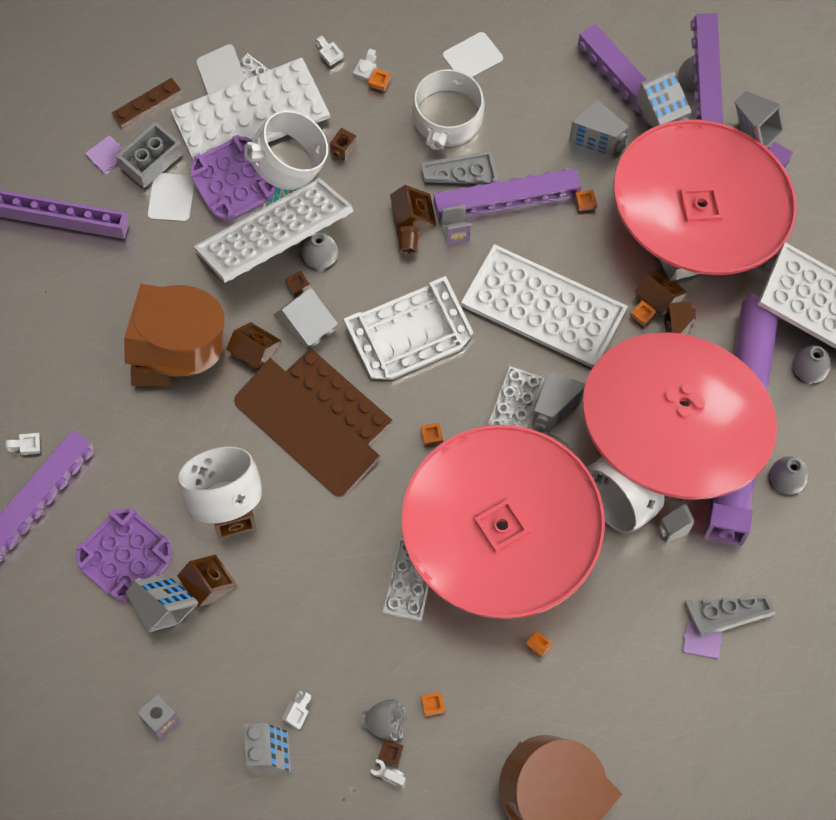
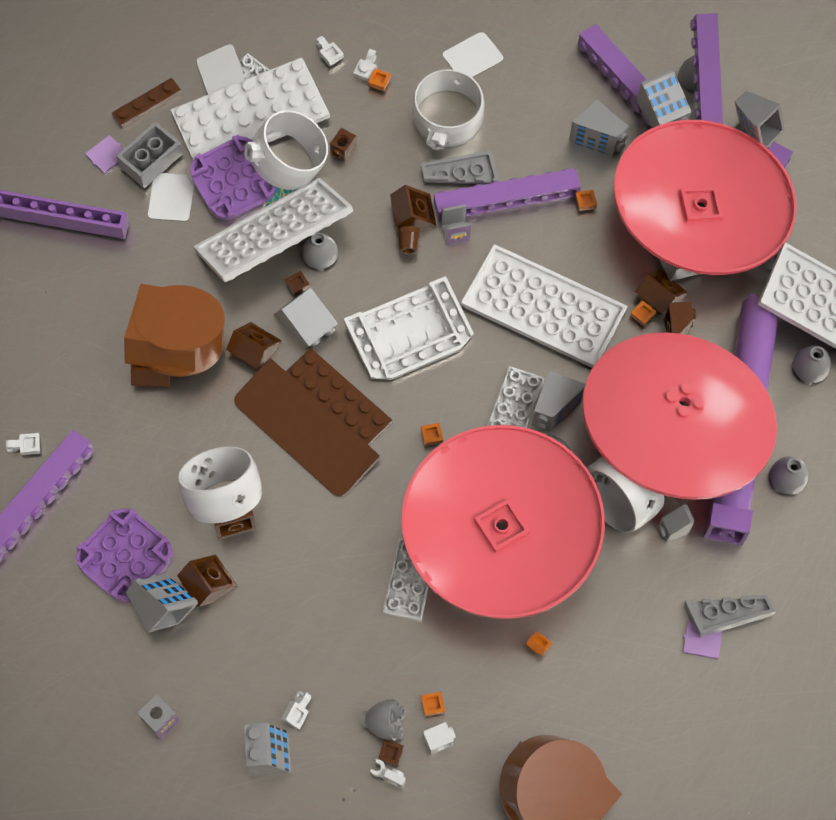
(439, 738): none -> white brick

